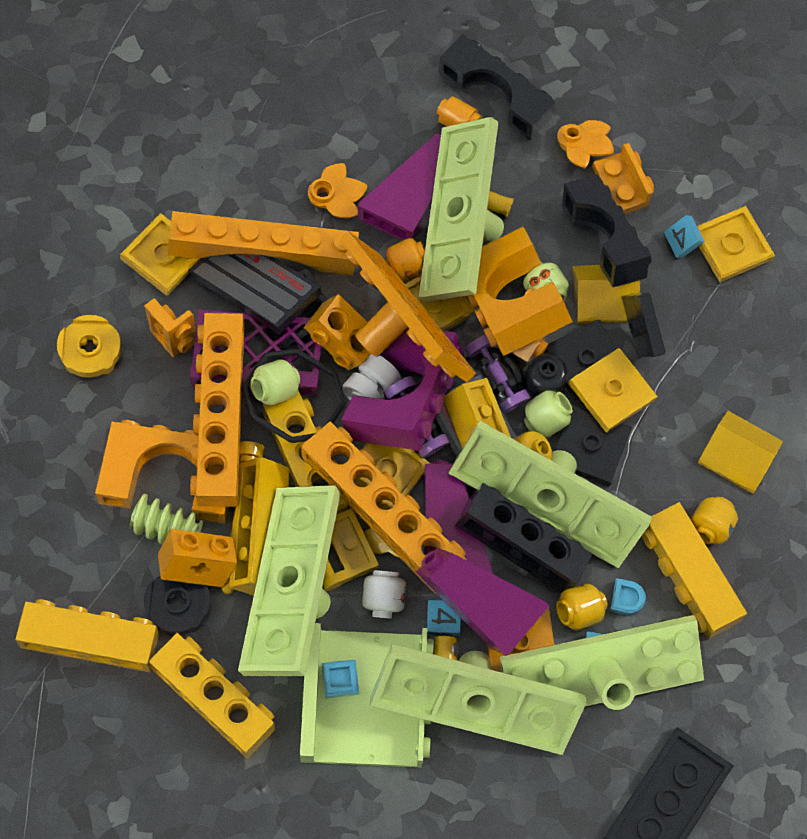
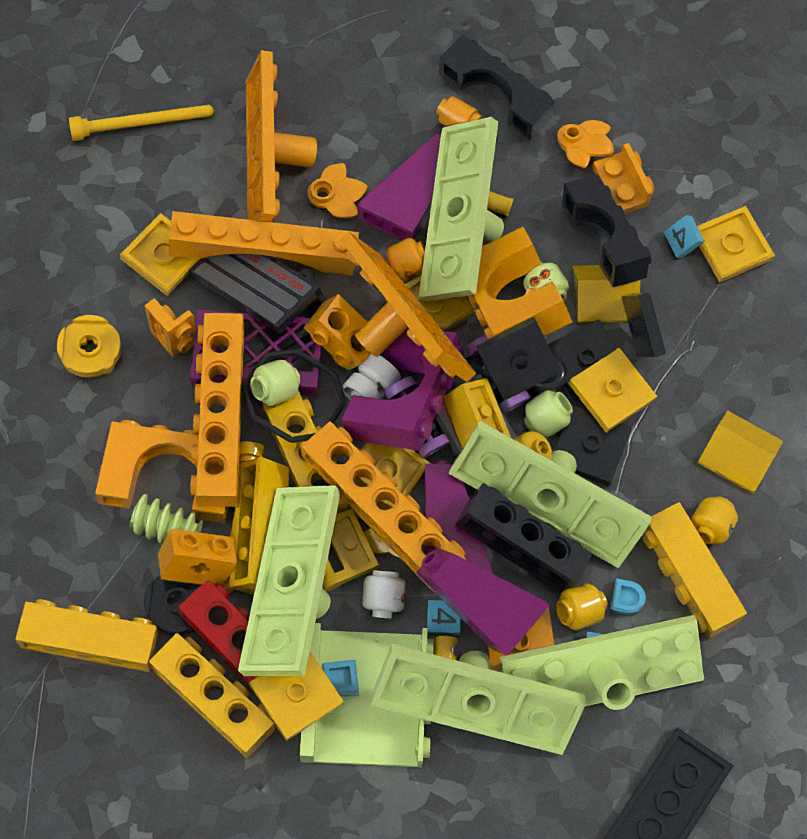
(82, 127): none -> yellow piece
(218, 637): none -> red brick
(268, 147): none -> light orange plate
(297, 700): none -> yellow plate
(518, 358): none -> black plate

